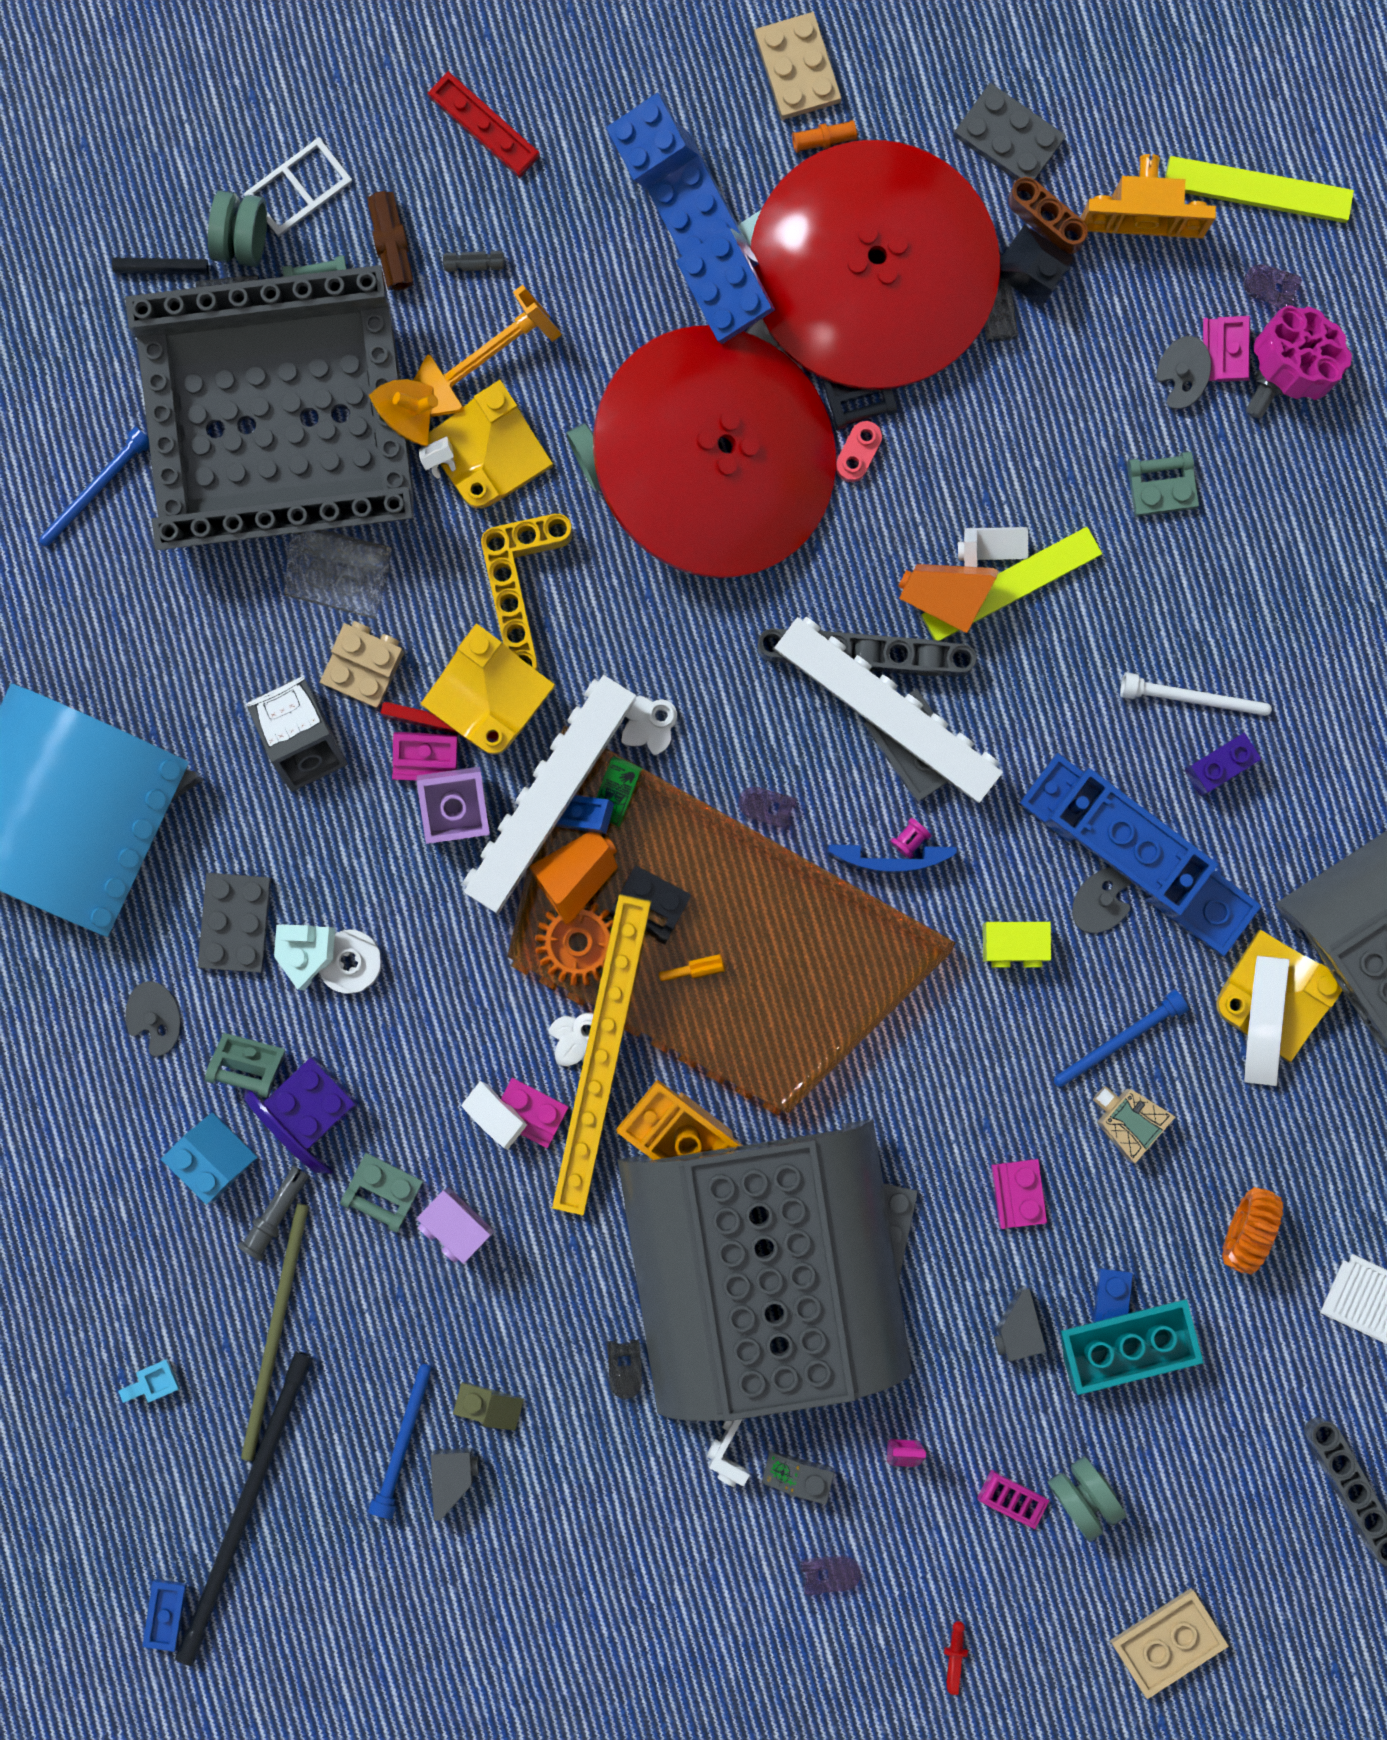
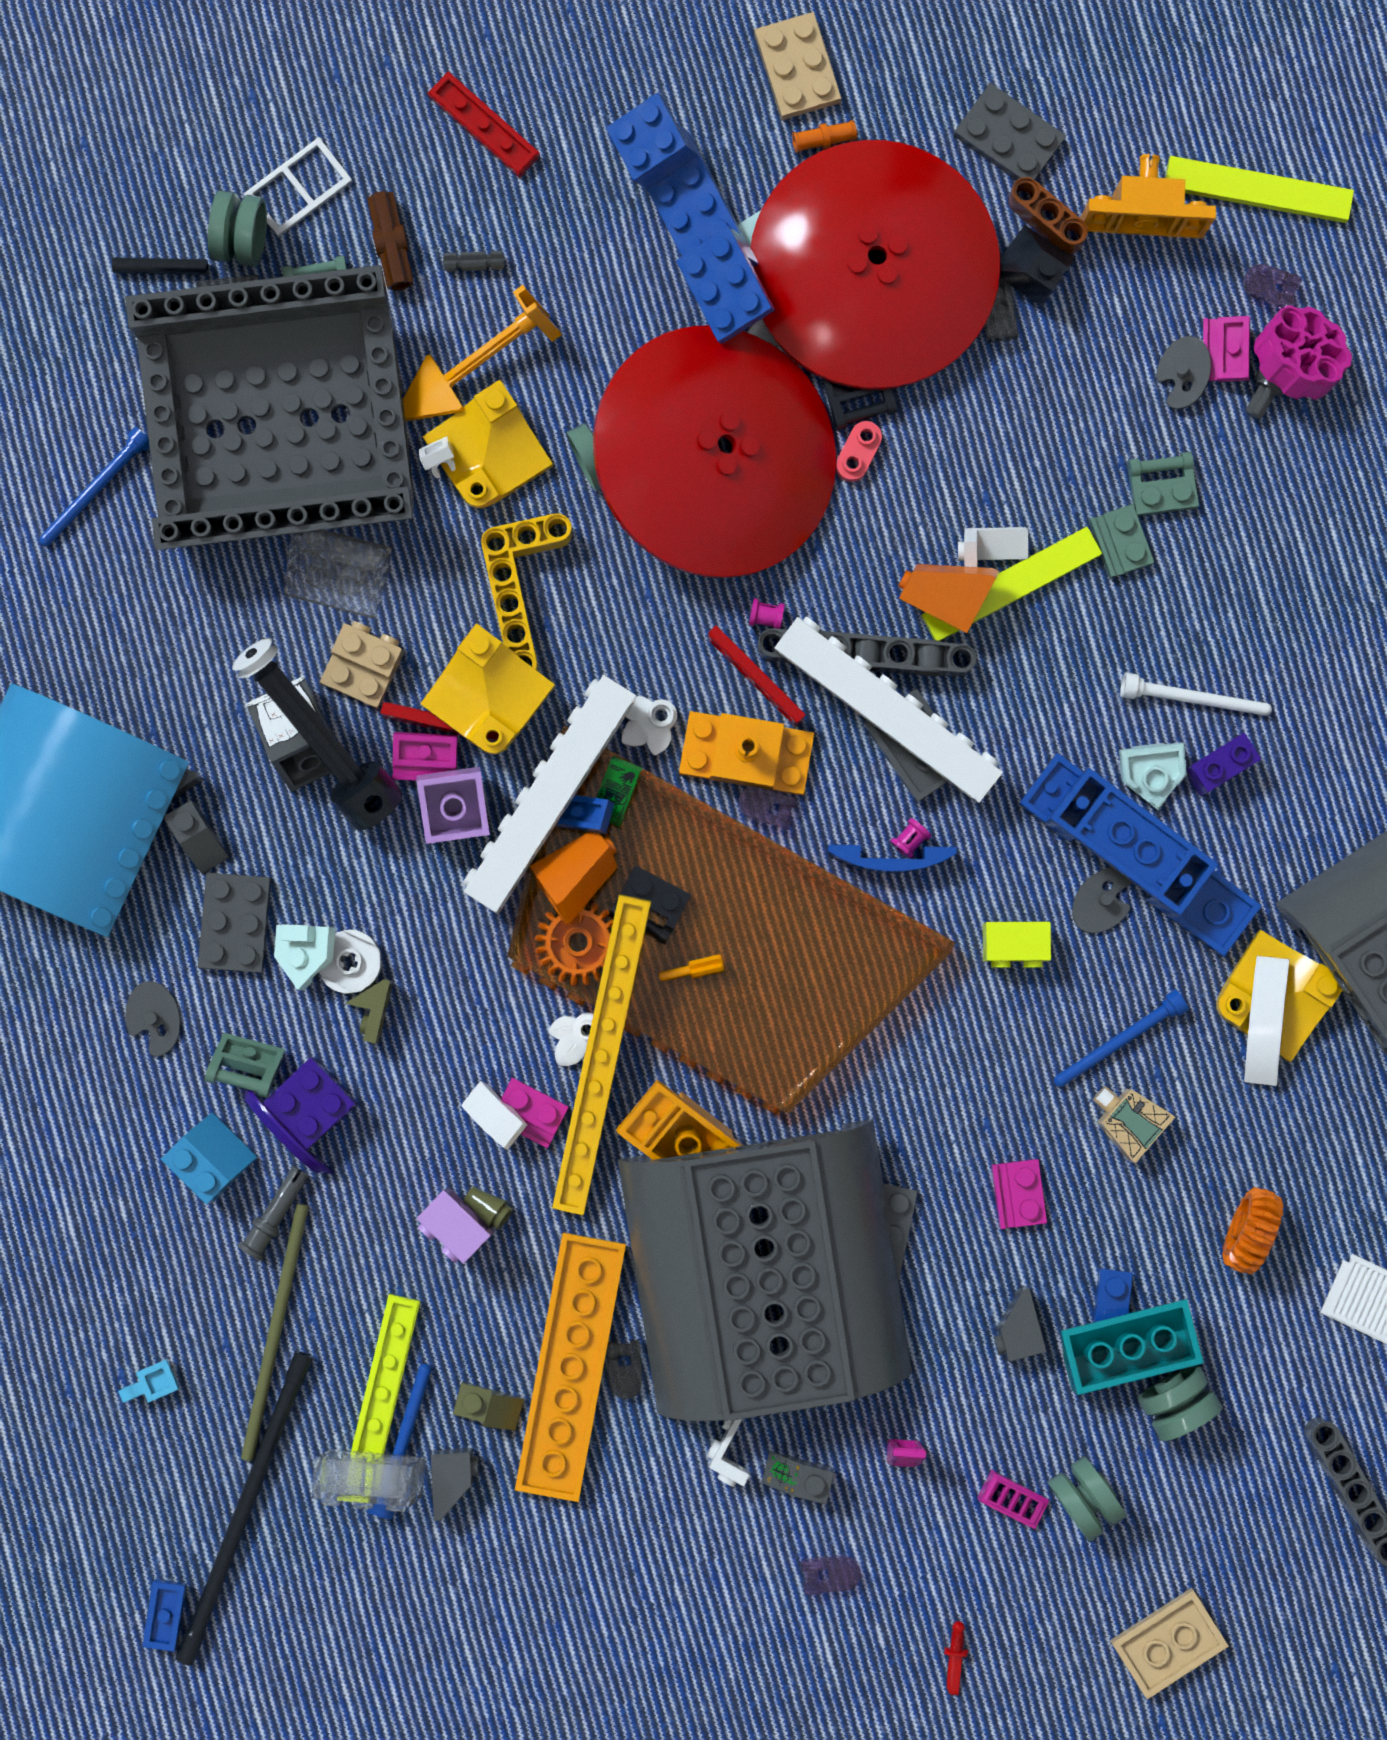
(196, 836): none -> dark grey slope
(363, 792): none -> black piece
(368, 1479): none -> clear brick
(377, 1001): none -> olive slope
(386, 1182): sand green plate -> none
(386, 1374): none -> neon yellow tile
(406, 408): light orange shield -> none
(489, 1208): none -> olive cone
(570, 1367): none -> light orange plate
(746, 752): none -> light orange brick
(755, 676): none -> red tile
(766, 614): none -> dark pink bush
(1121, 541): none -> sand green plate
(1153, 770): none -> light aqua plate
(1180, 1403): none -> sand green wheel

